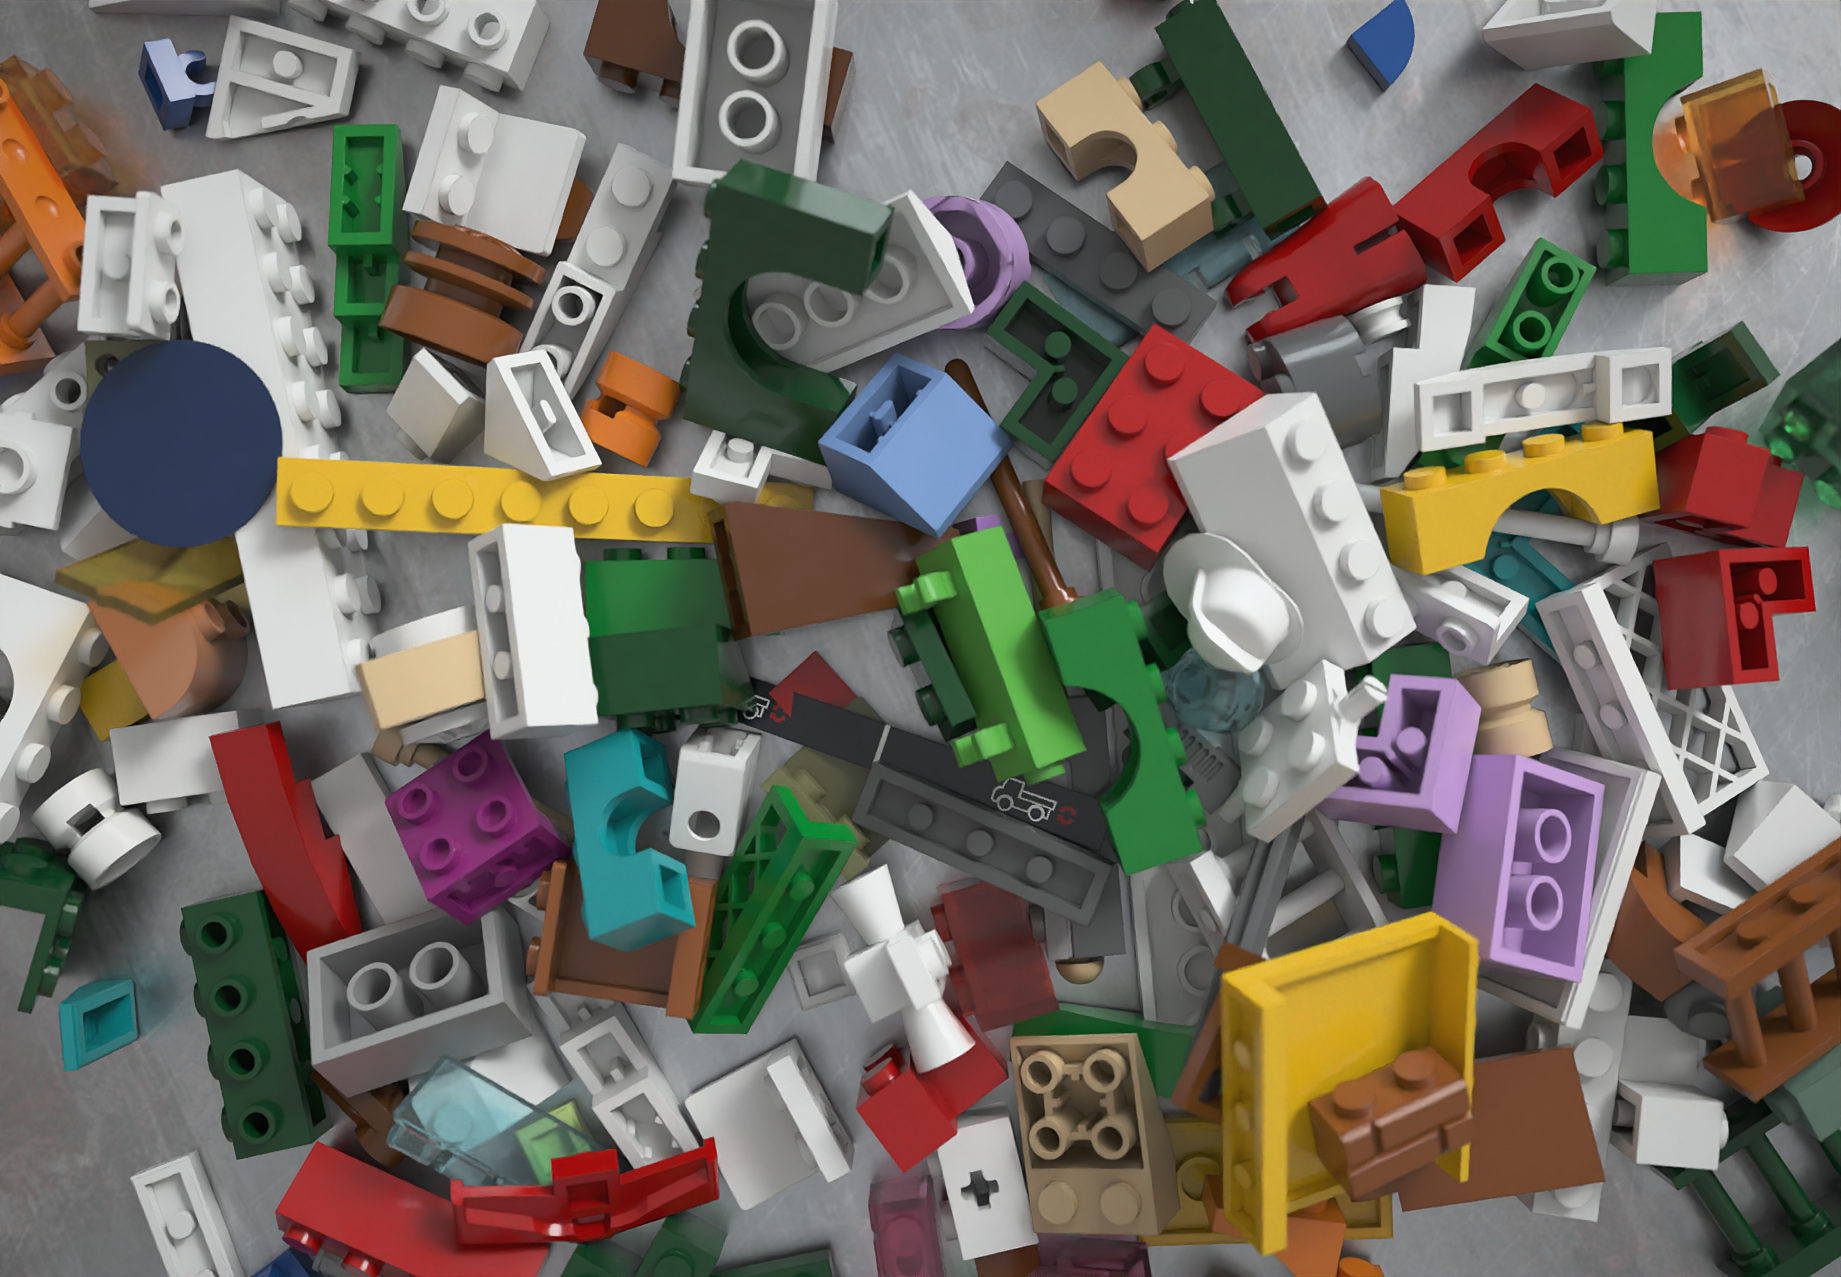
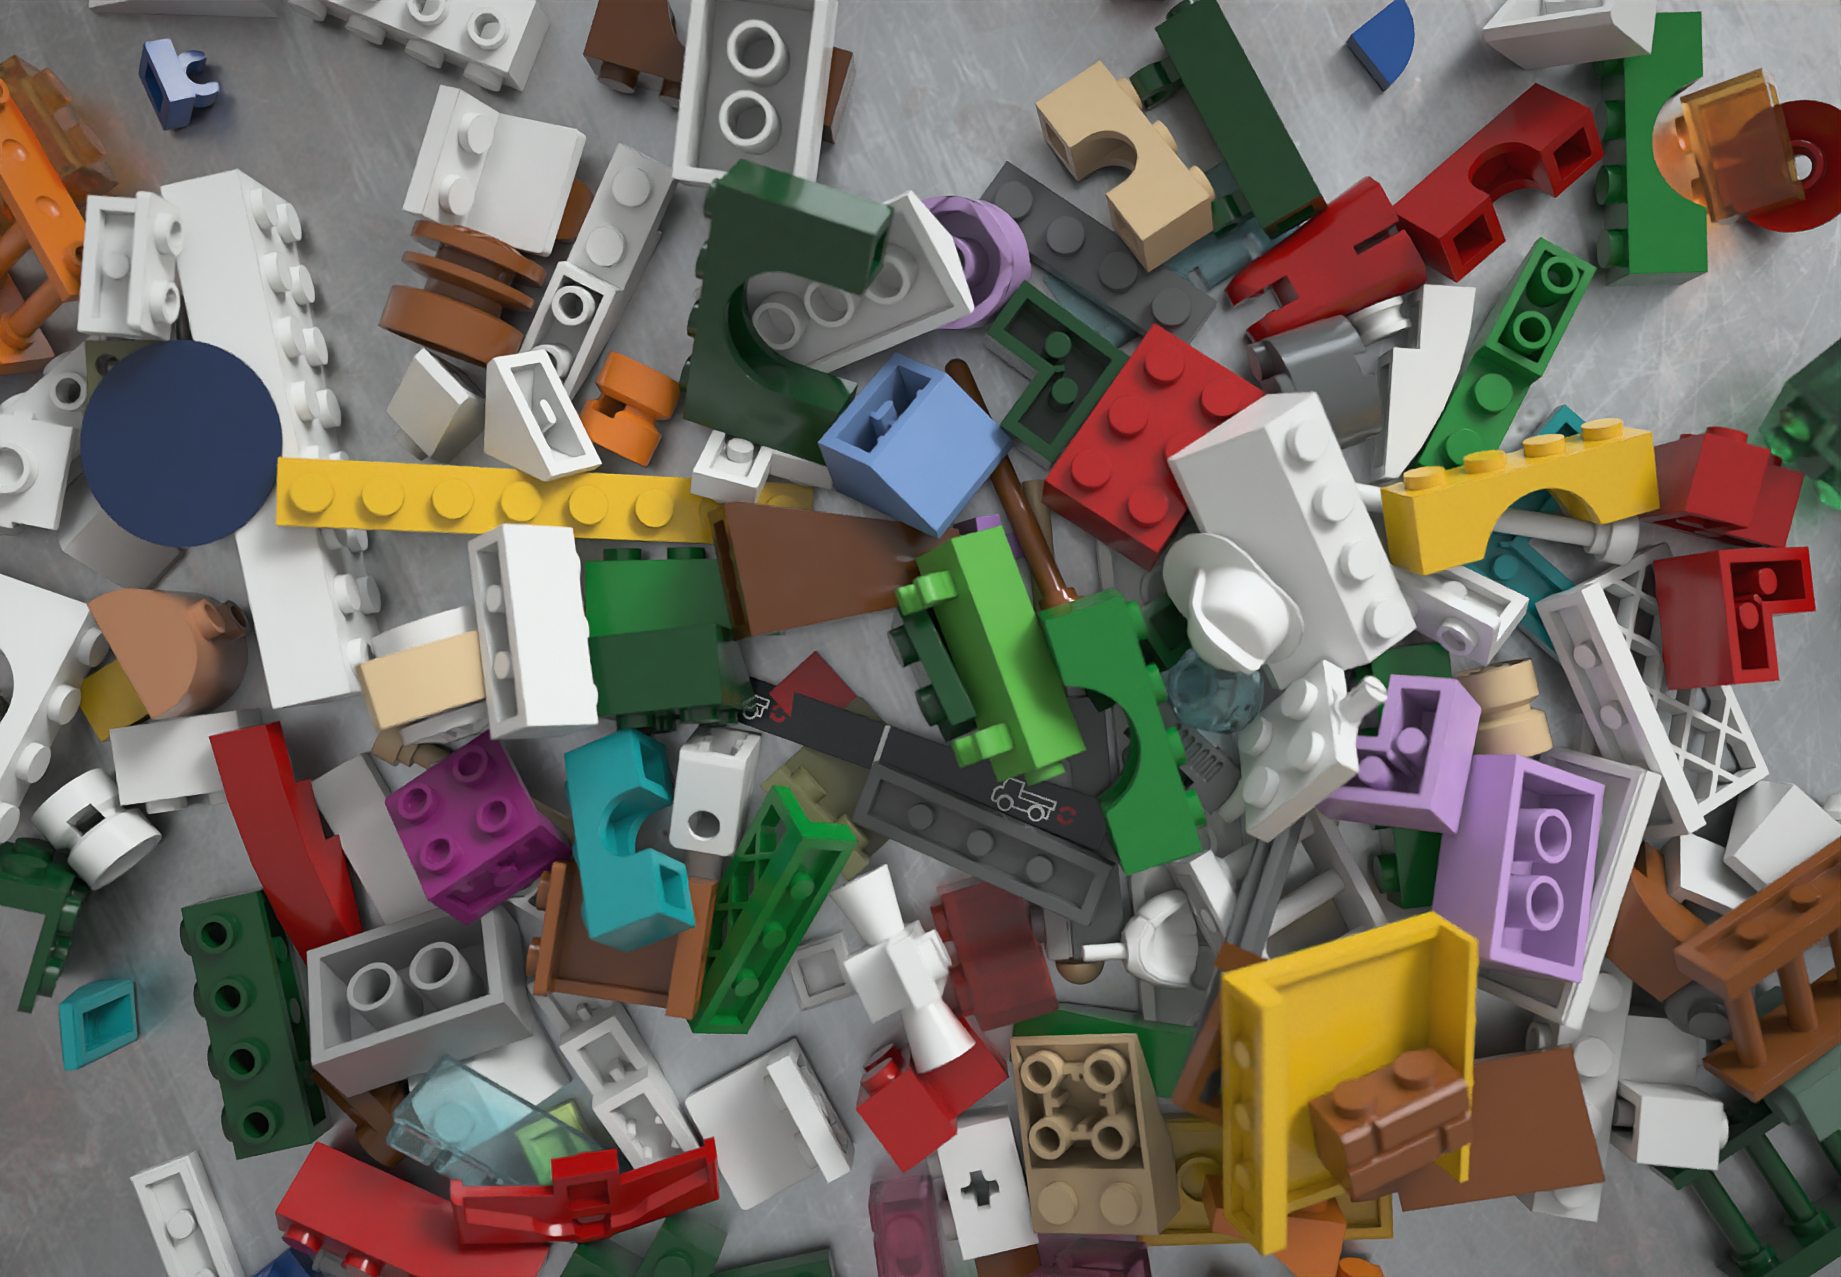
(155, 579): clear yellow piece -> none
(278, 81): white wing -> none
(369, 241): green slope -> none
(1156, 943): none -> white piece
(1541, 394): white slope -> none
(1708, 380): dark green brick -> none

